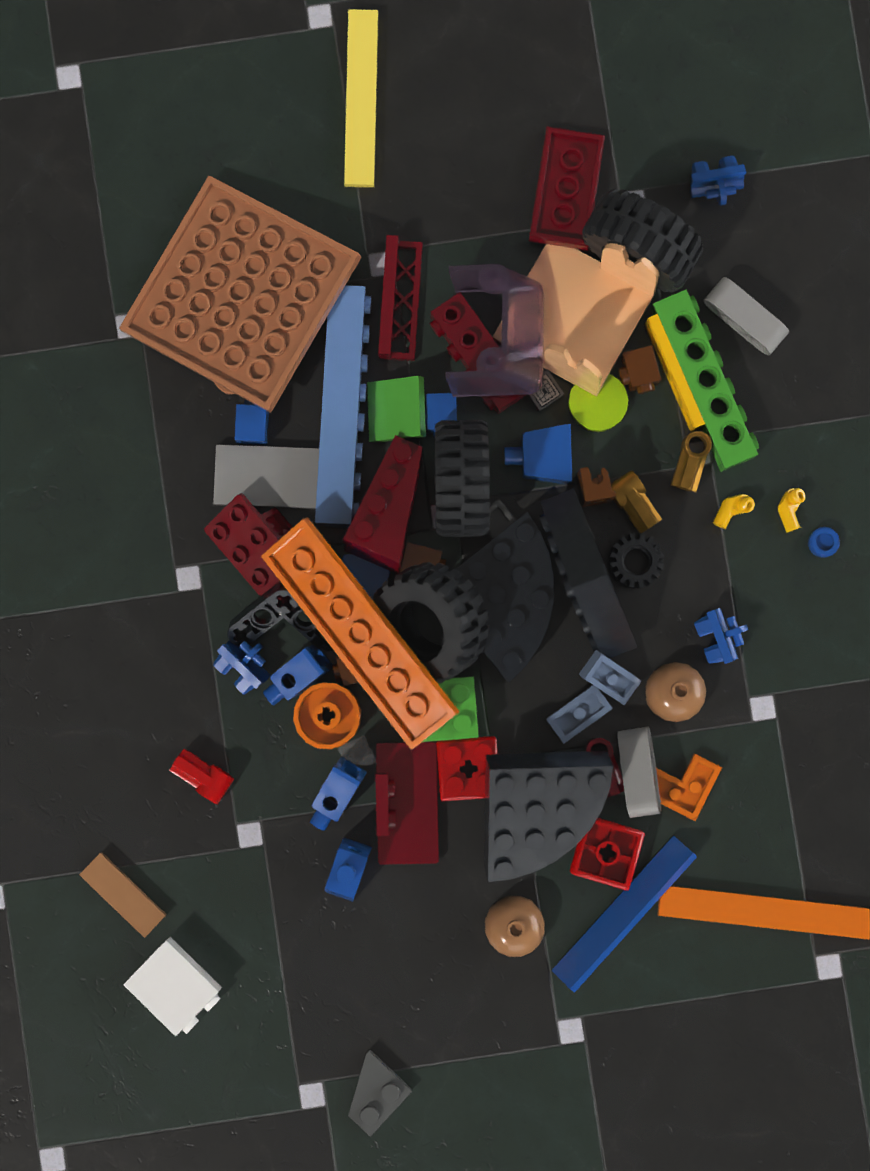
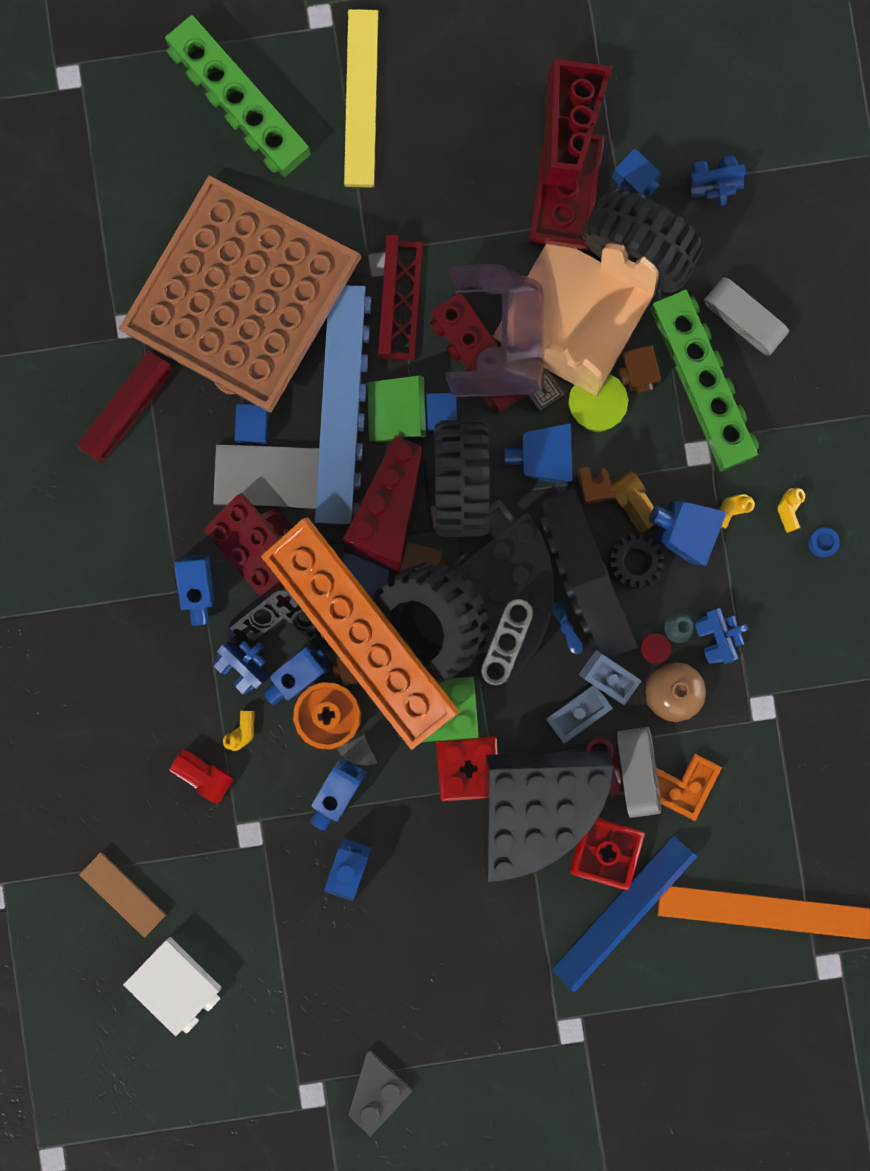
(125, 407): none -> dark red fence
(191, 37): none -> bright green brick
(195, 573): none -> blue torso
(243, 734): none -> yellow arm
(407, 803): dark red bracket -> none
(514, 926): medium nougat cylinder -> none
(518, 631): none -> light grey beam
(567, 628): none -> blue piece
(571, 112): none -> dark red wedge
(637, 175): none -> blue brick
(655, 648): none -> dark red tile
(672, 630): none -> clear light blue cone
(674, 373): yellow tile -> none
(688, 529): none -> blue torso
(691, 464): pearl gold piece -> none

